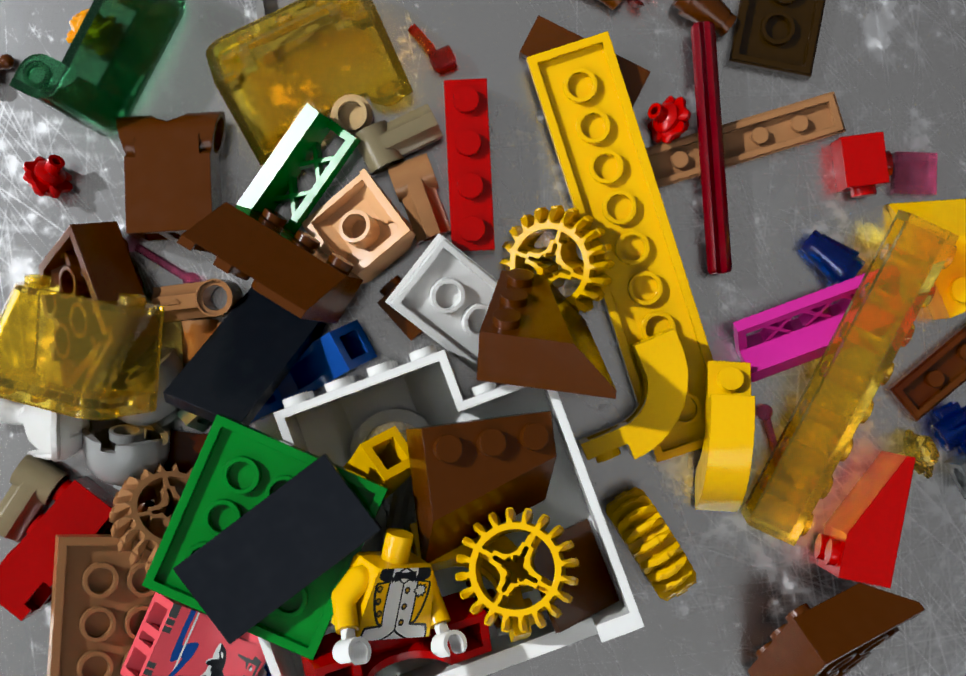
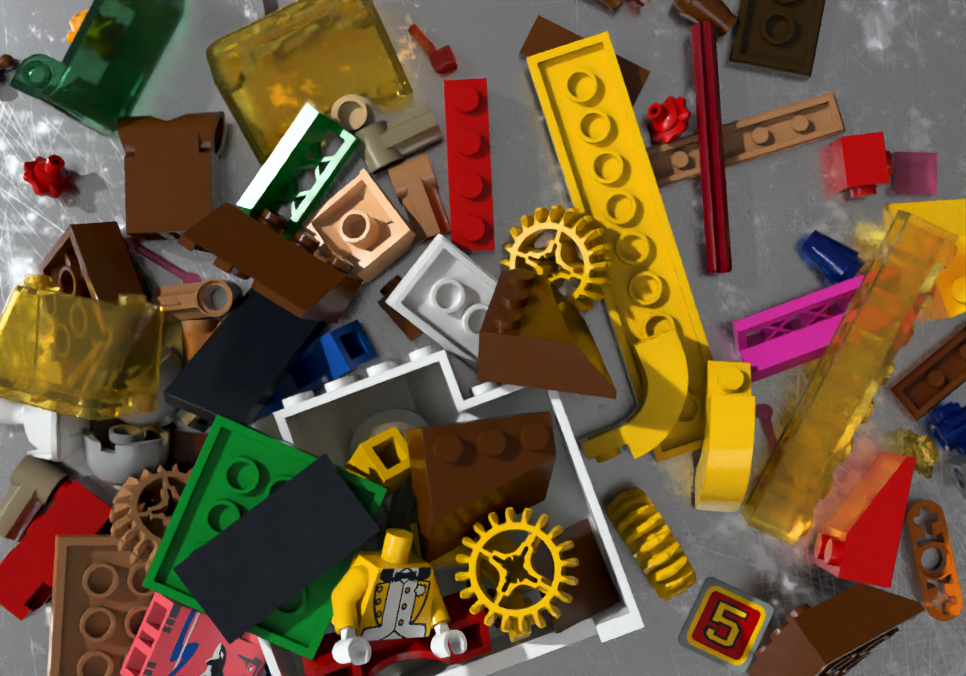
(726, 625): none -> sticker
(927, 591): none -> orange beam

